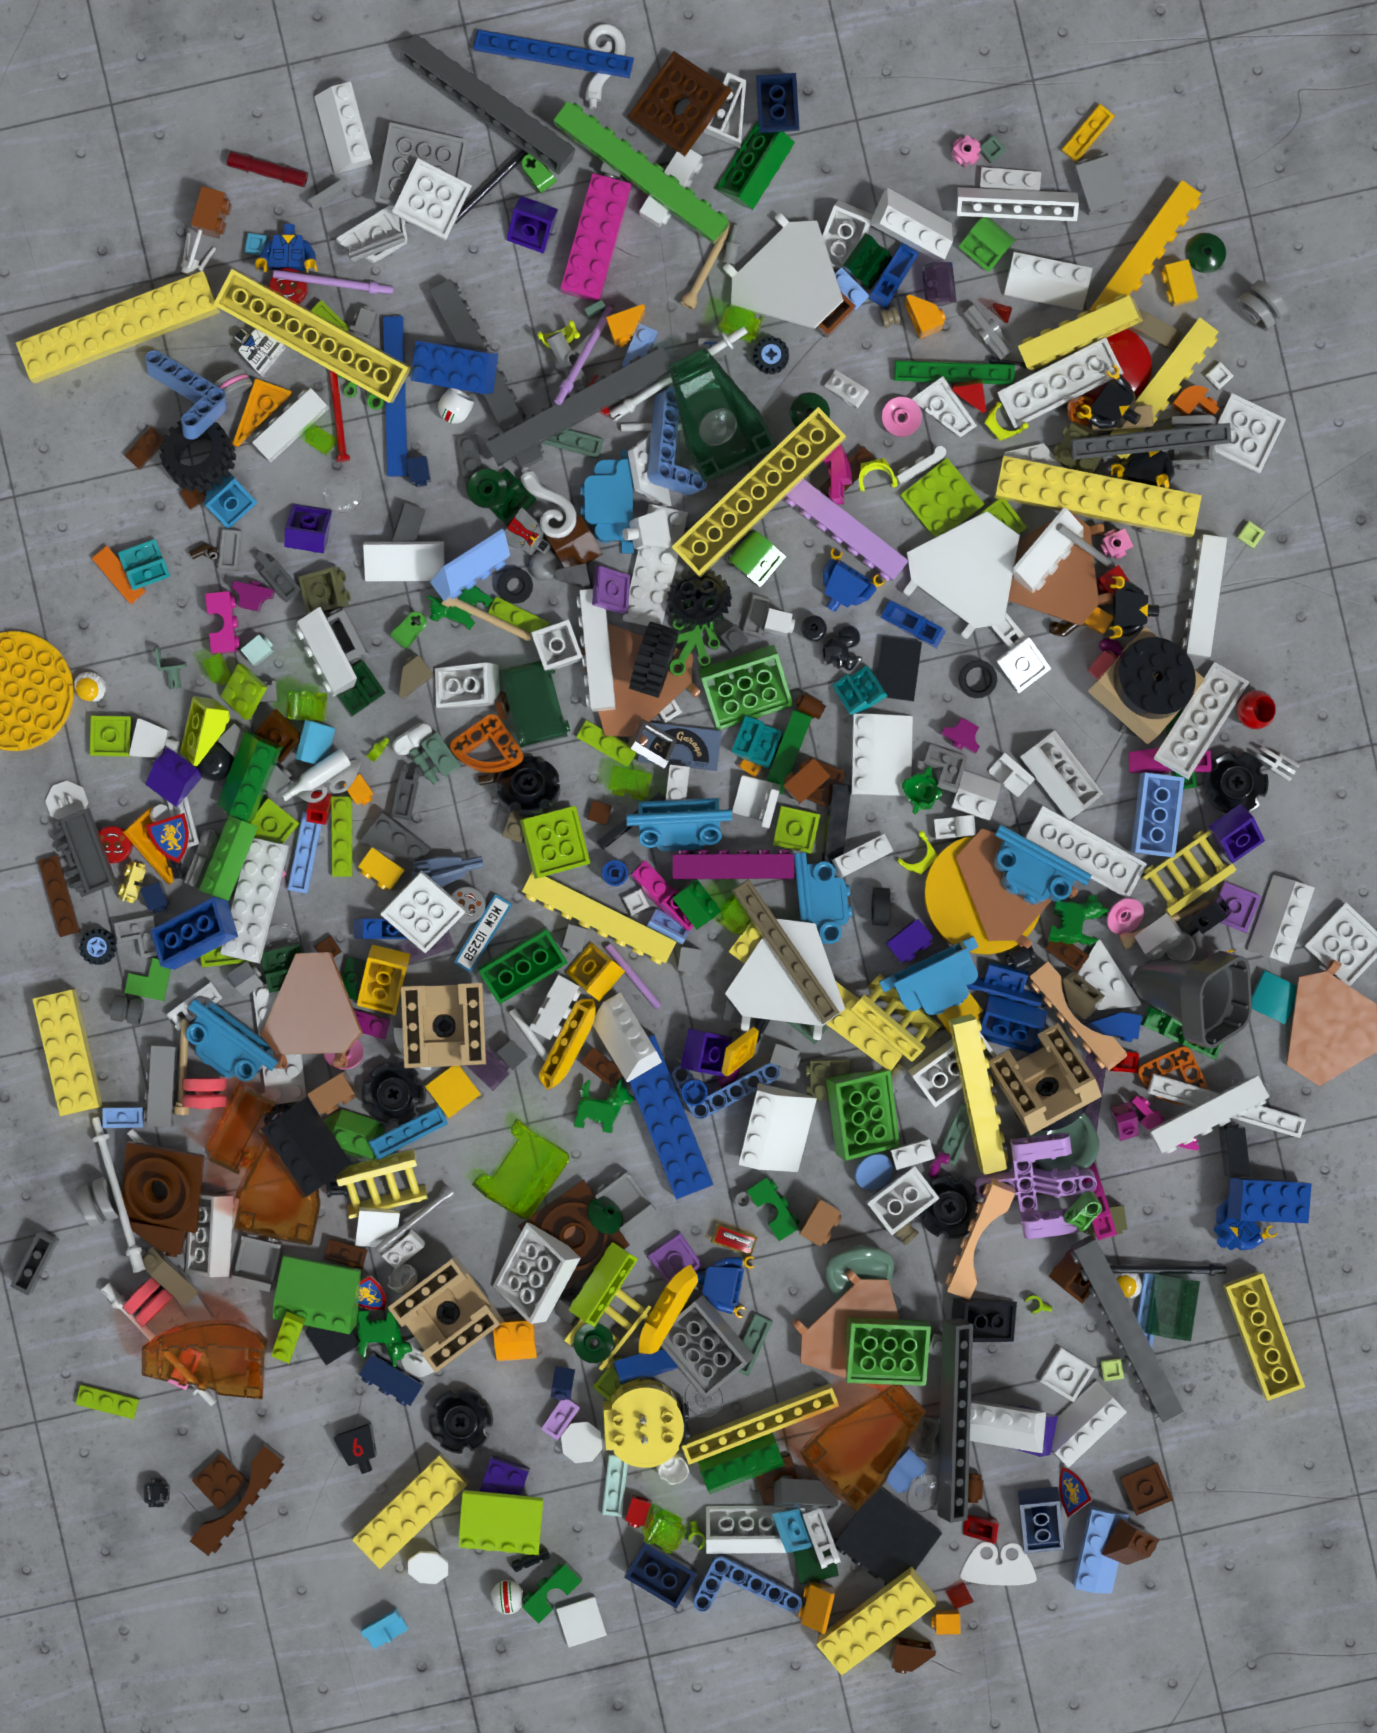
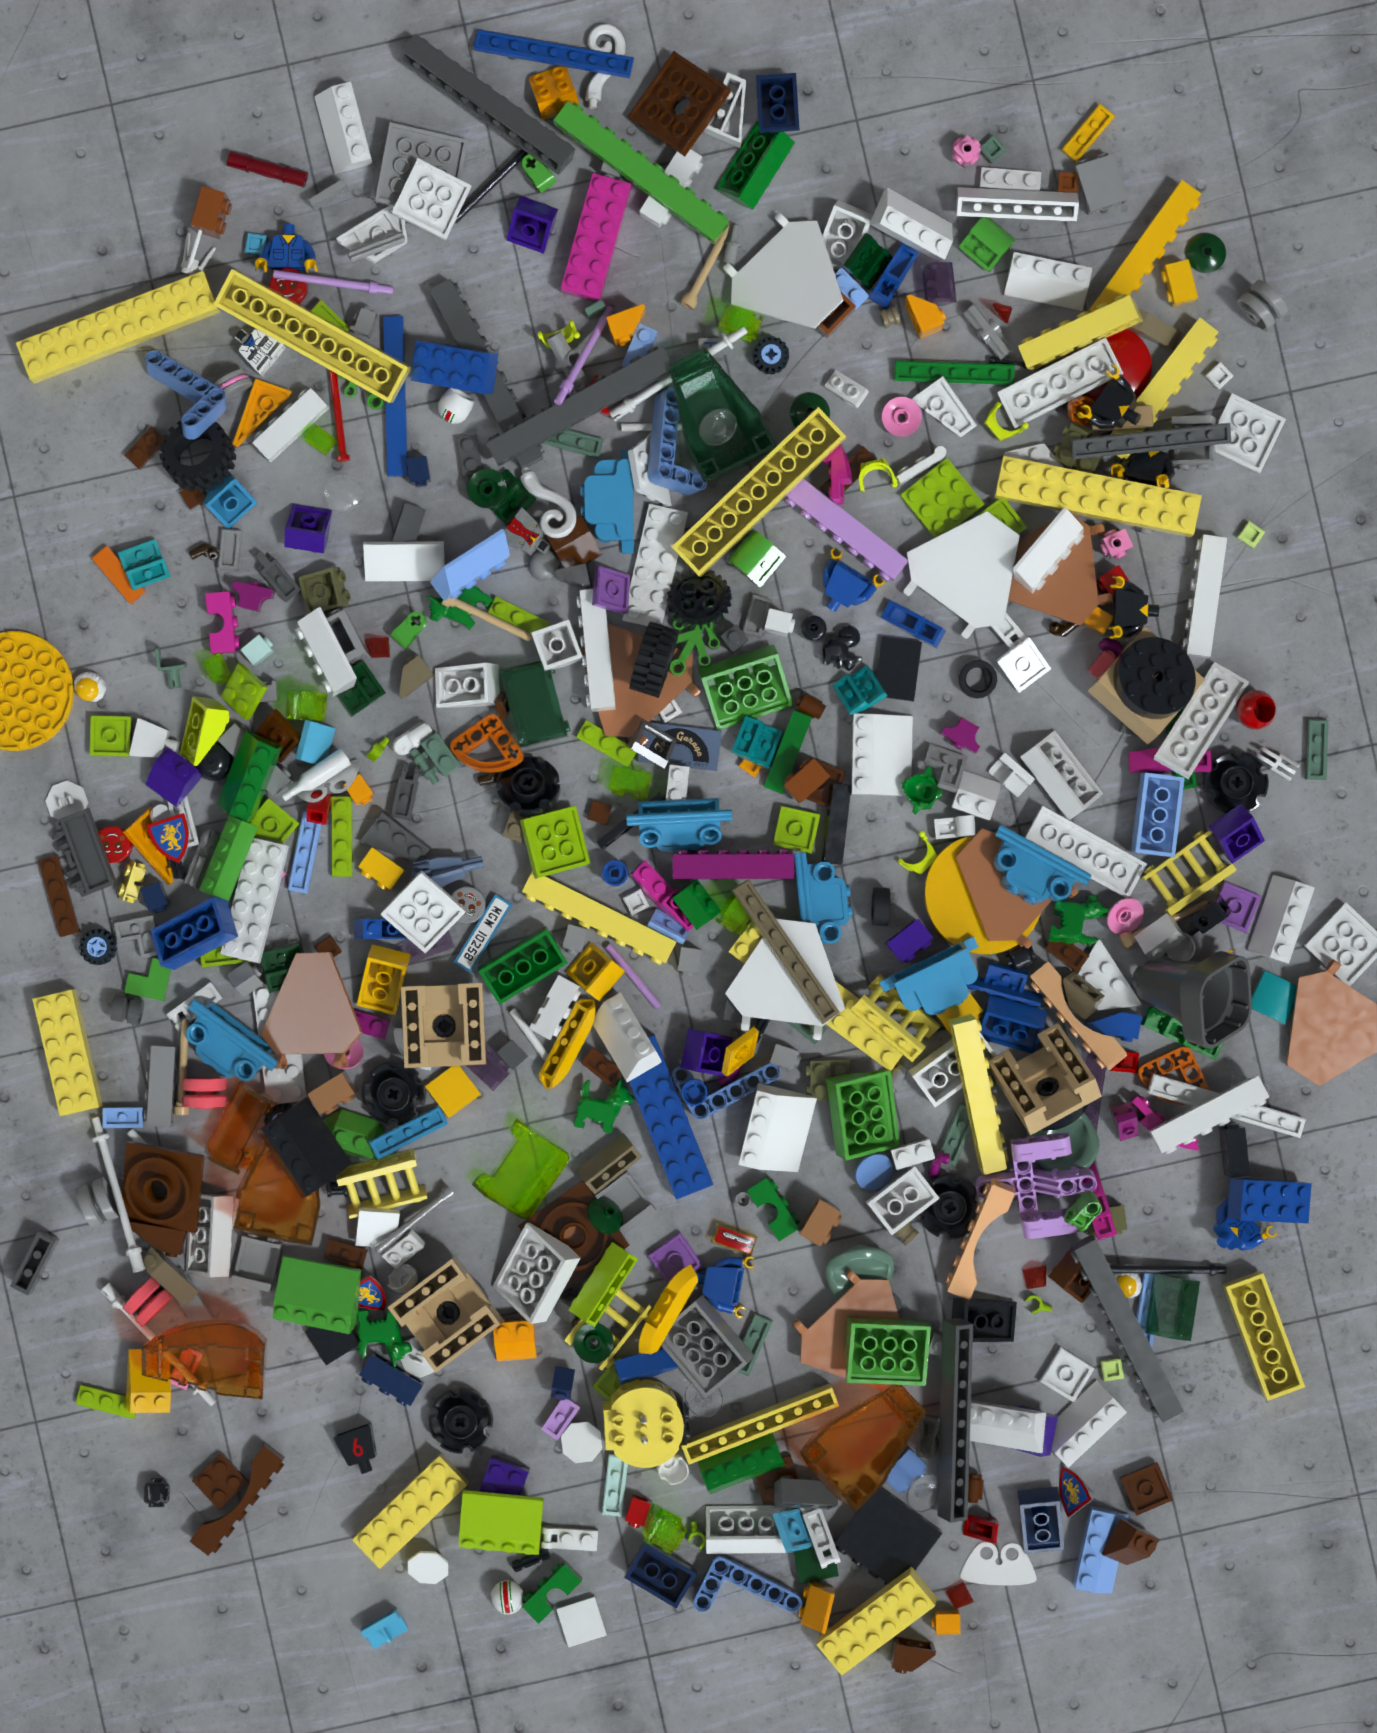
(143, 1392): none -> yellow slope
(288, 1337): lime plate -> none
(353, 976): dark green plate -> none
(378, 647): none -> clear red slope
(503, 581): black tyre -> none
(552, 91): none -> light orange bracket
(570, 1538): none -> white plate
(609, 1163): none -> dark tan brick
(649, 532): white torso -> none
(756, 799): white bracket -> none
(862, 855): white plate -> none
(971, 392): red slope -> none
(1035, 1276): none -> clear red slope
(1067, 182): none -> dark orange plate
(1085, 546): light grey bar -> none
(1193, 397): orange brick -> none
(1316, 749): none -> sand green tile

